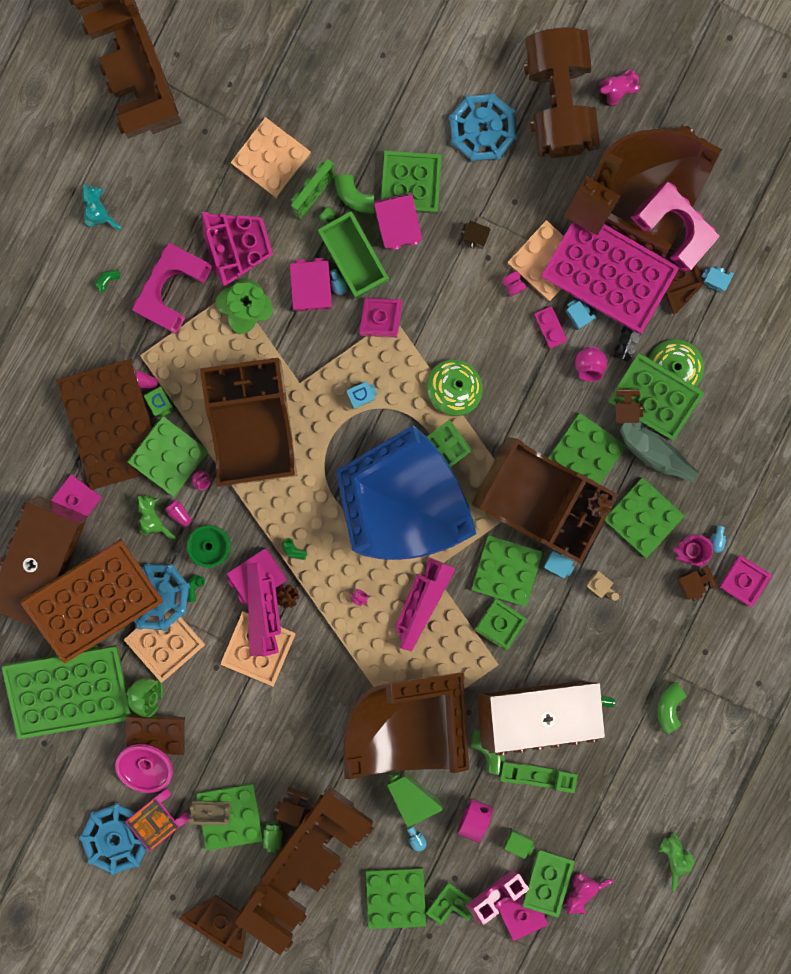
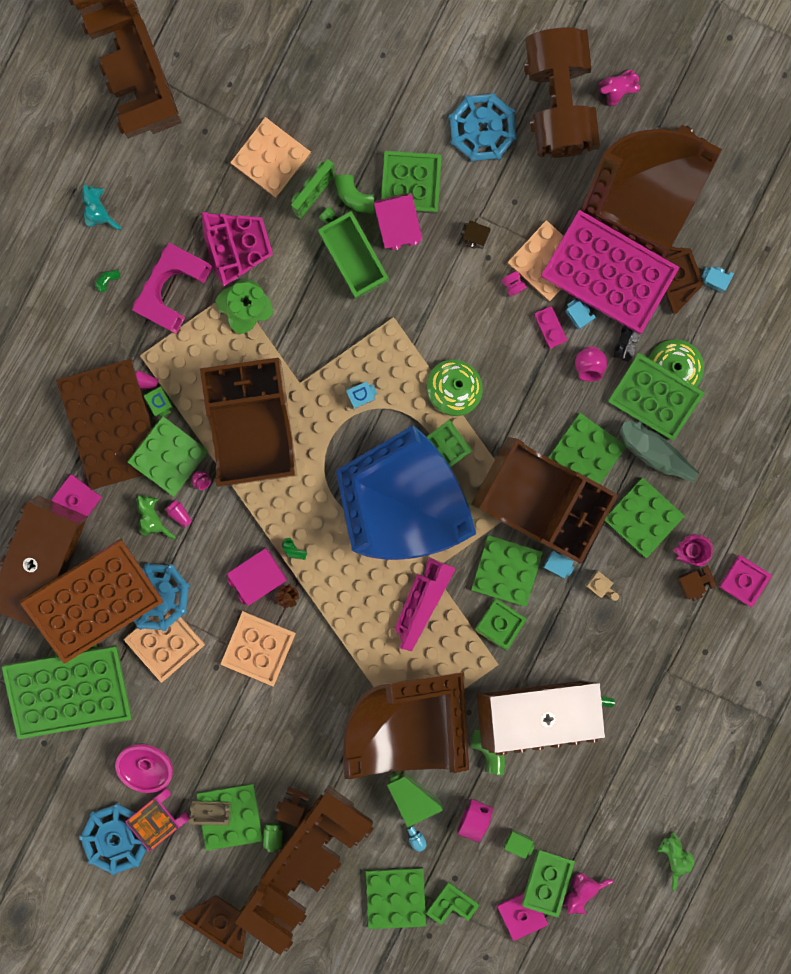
(144, 696): bright green cylinder -> none
(162, 732): reddish brown plate -> none
(195, 582): green arm -> none
(220, 543): green wheel -> none
(263, 611): dark pink wedge -> none
(311, 285): dark pink brick -> none
(338, 283): medium azure cylinder -> none
(359, 597): dark pink plate -> none
(381, 317): dark pink plate -> none
(506, 888): dark pink arch -> none
(538, 776): bright green slope -> none
(592, 205): reddish brown brick -> none
(600, 505): reddish brown gear -> none
(628, 410): reddish brown brick -> none
(667, 708): bright green cylinder -> none
(699, 234): arch -> none
(718, 540): medium azure cylinder -> none

